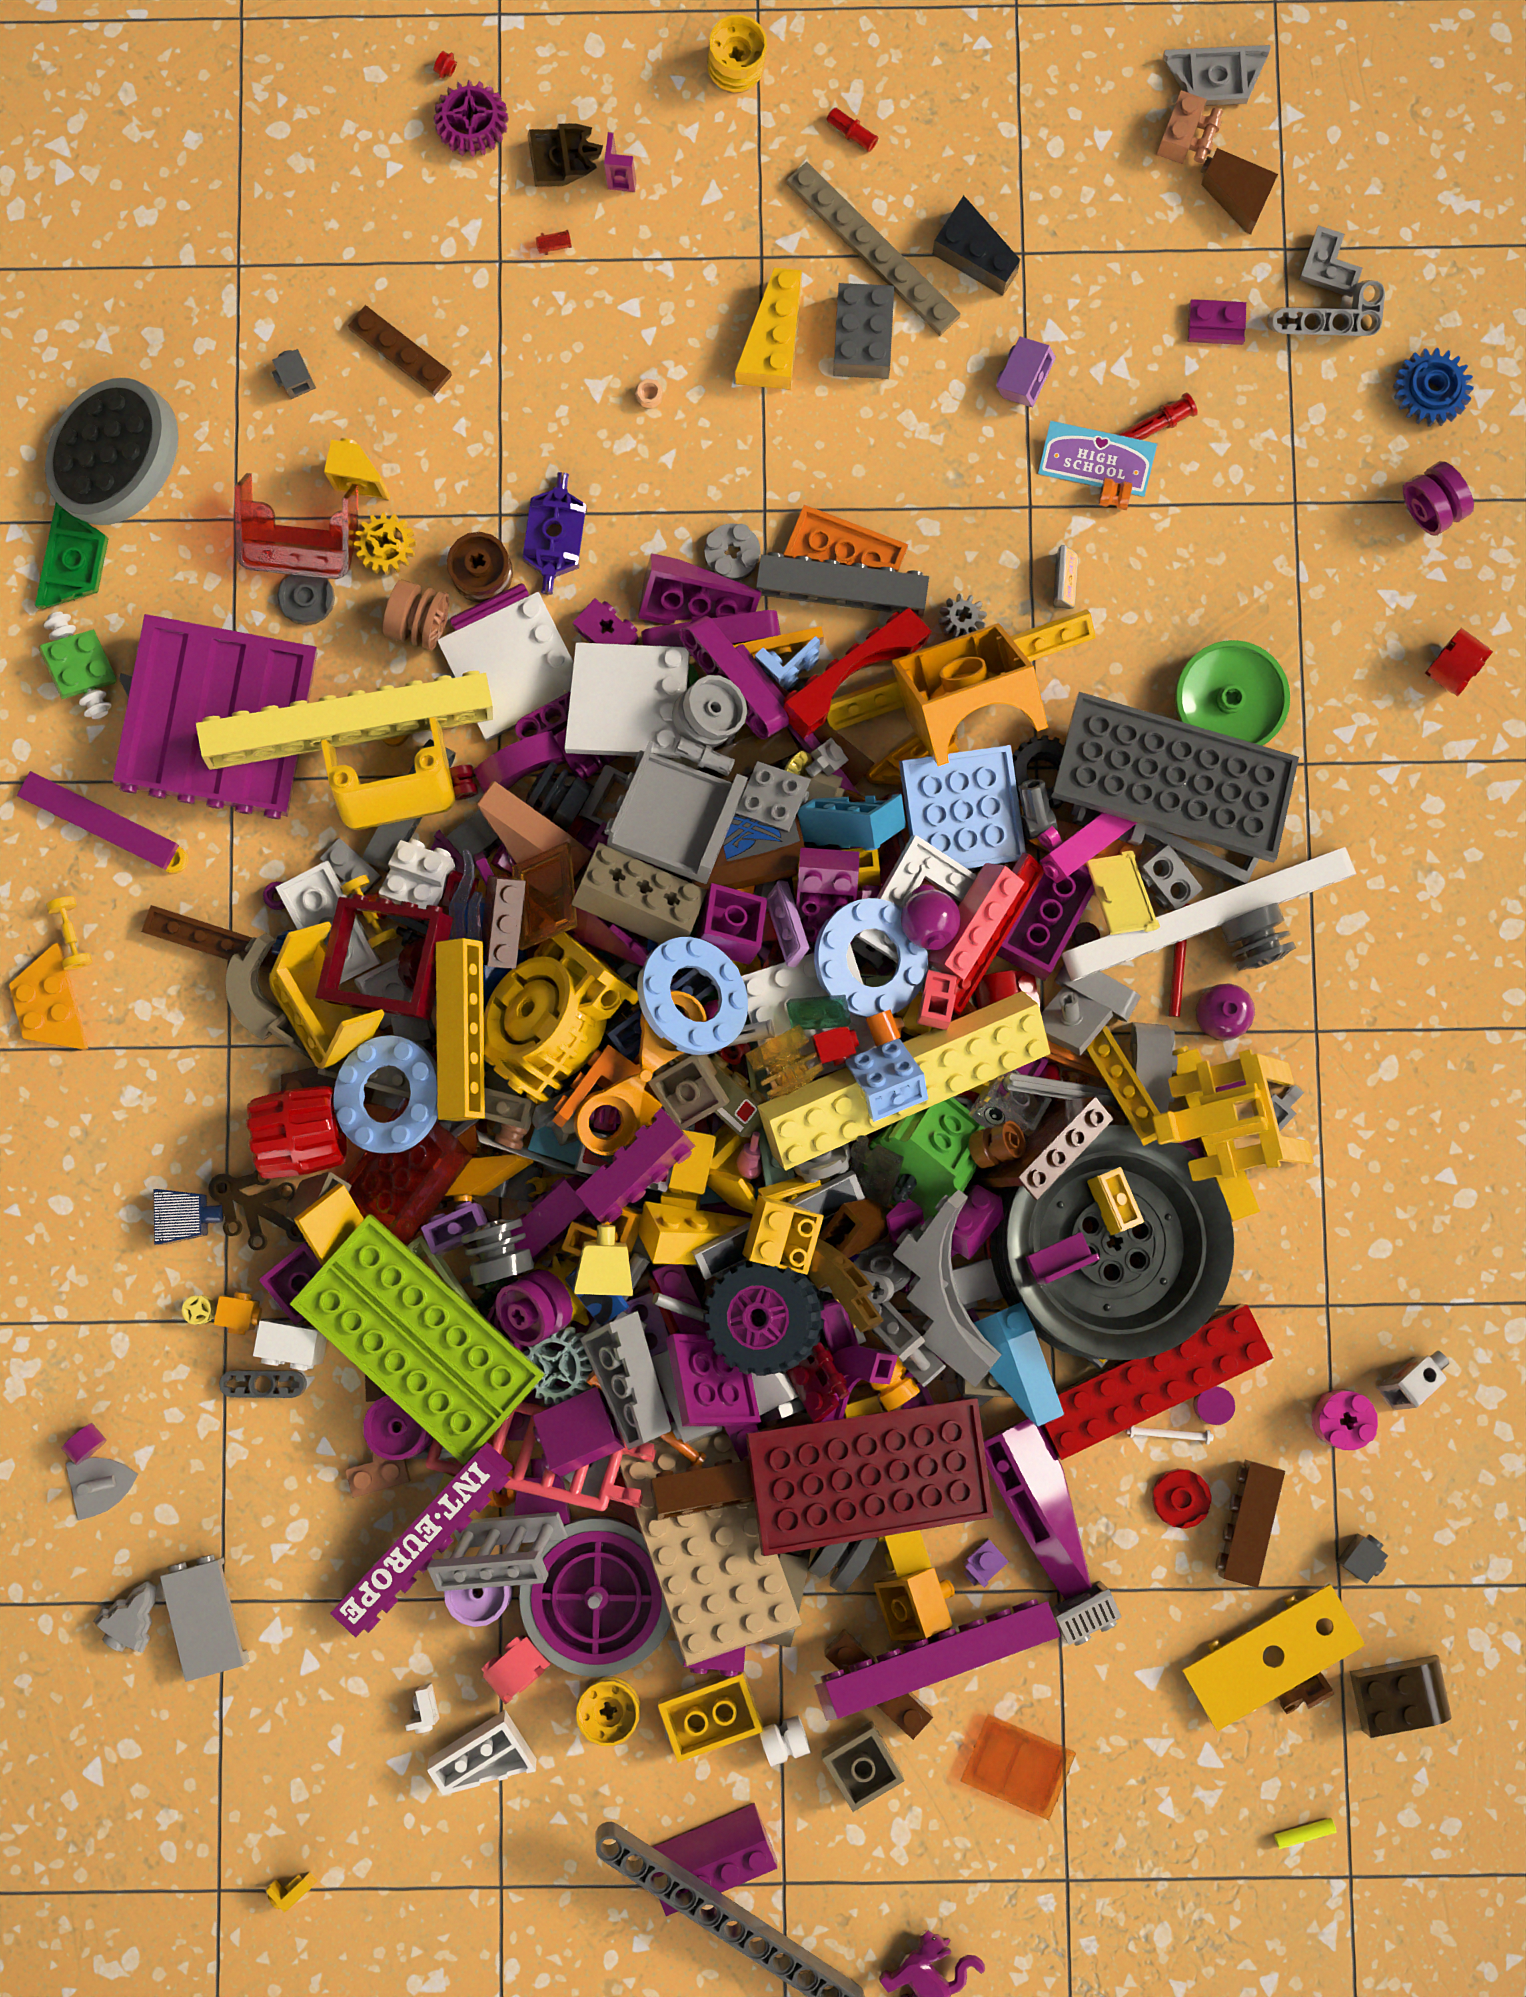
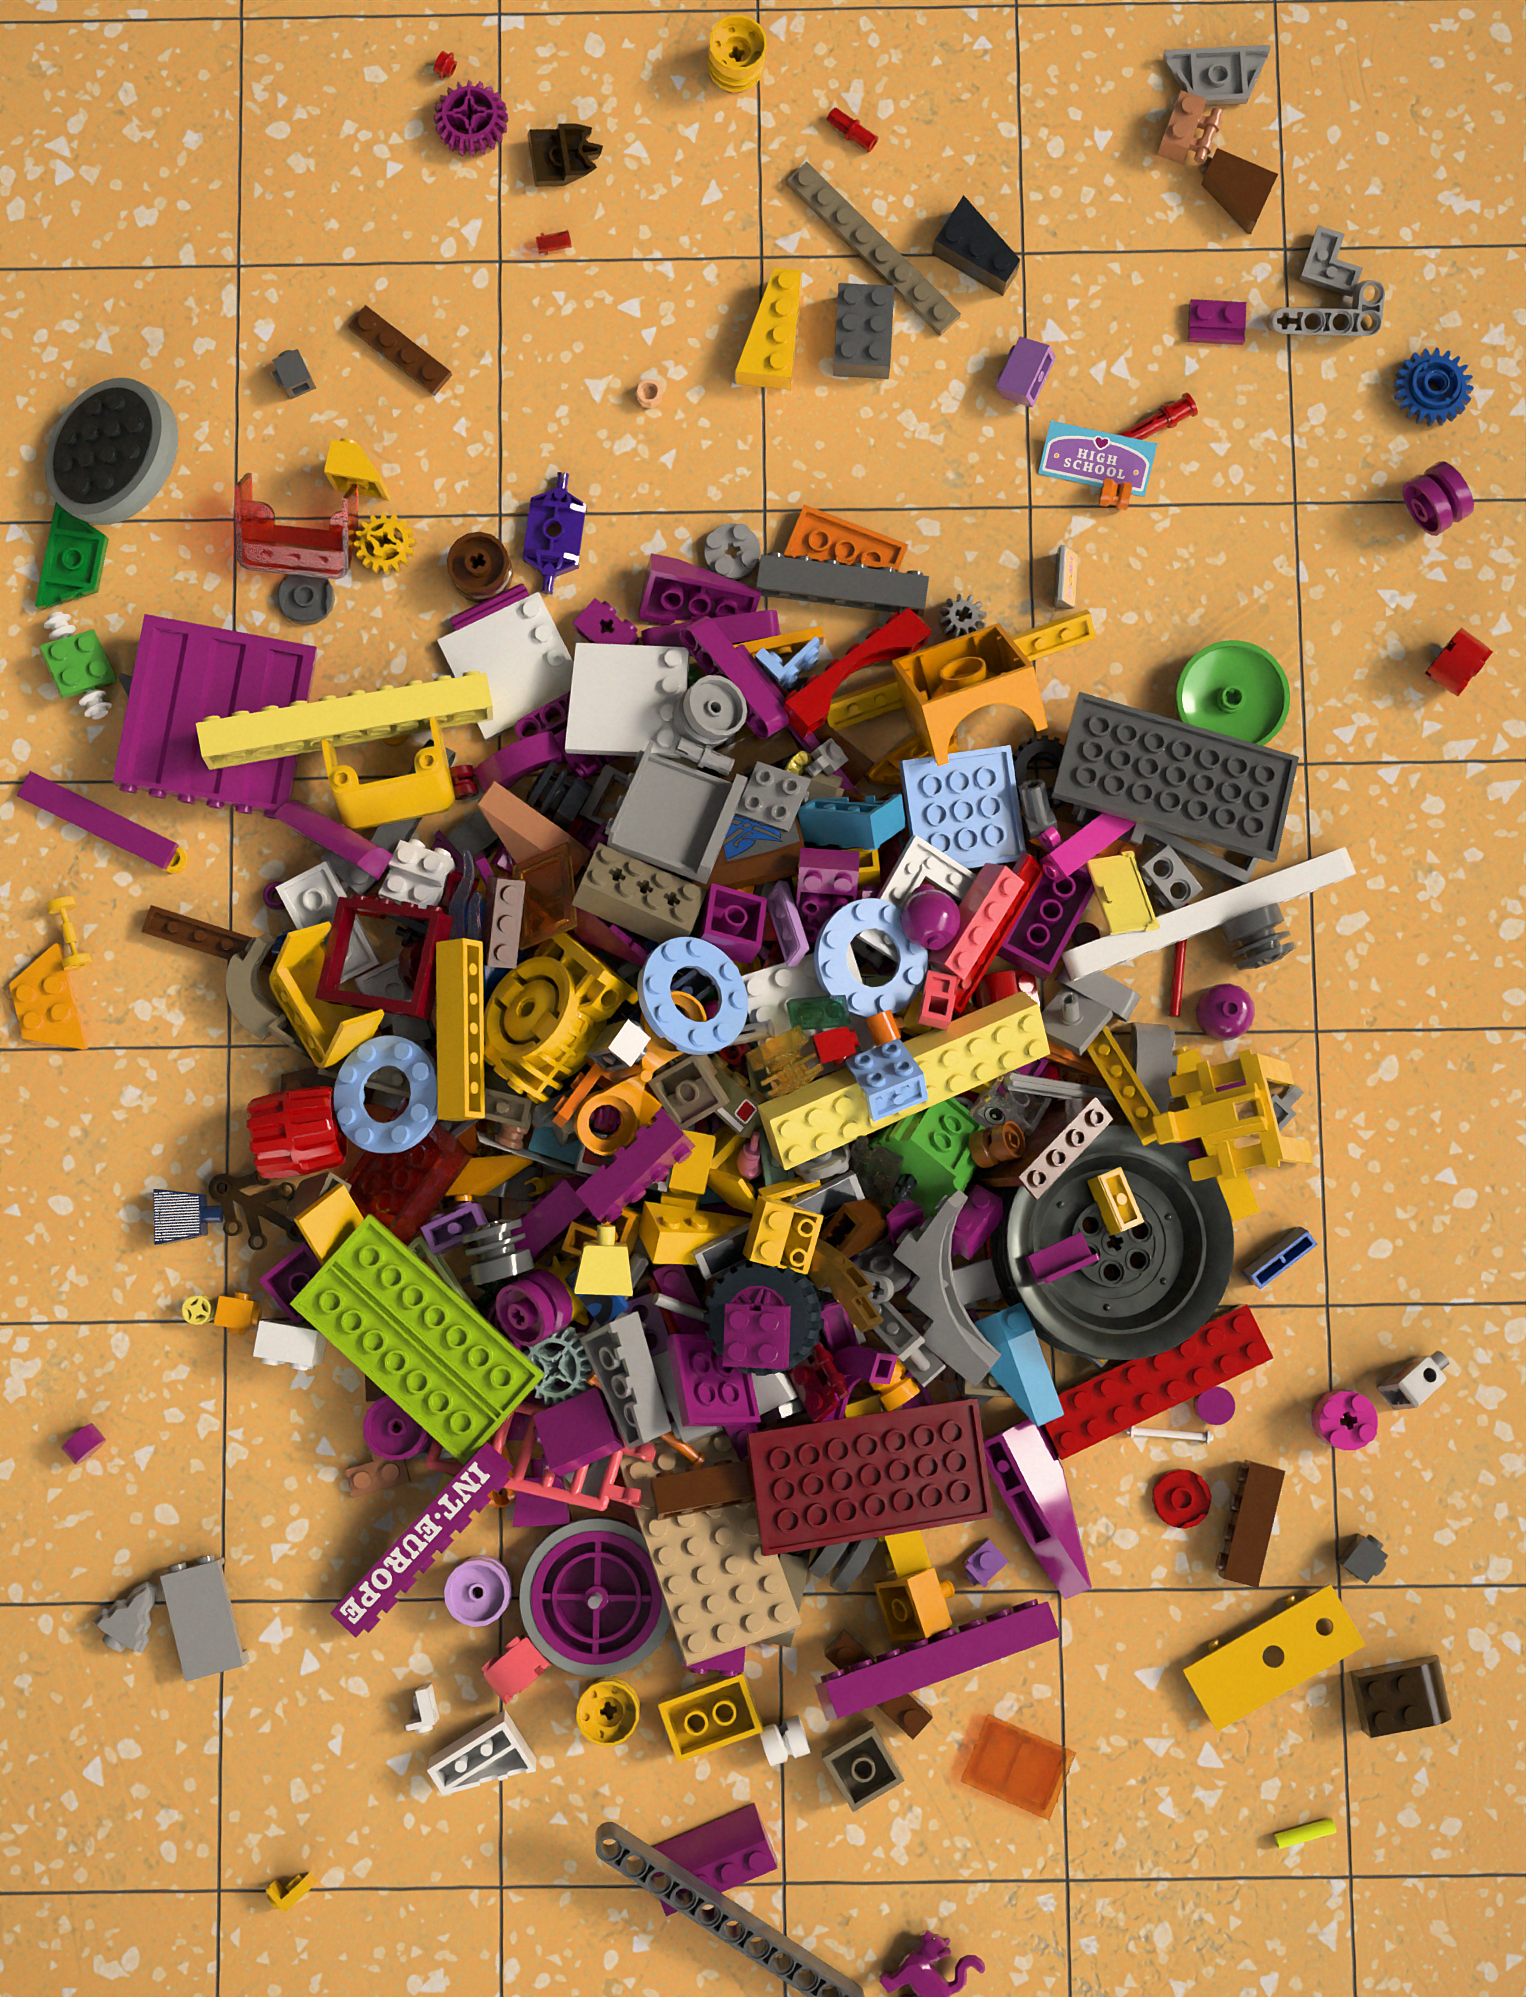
(98, 1485): light grey shield -> none
(241, 1375): dark grey beam -> none
(334, 837): none -> magenta brick
(381, 938): yellow wheel -> none
(416, 615): nougat wheel -> none
(498, 1569): light grey fence -> none
(618, 168): magenta panel -> none
(619, 1045): none -> dark grey brick
(756, 1337): none -> magenta piece
(1086, 1613): light grey slope -> none
(1275, 1253): none -> piece
(1310, 1692): reddish brown plate -> none

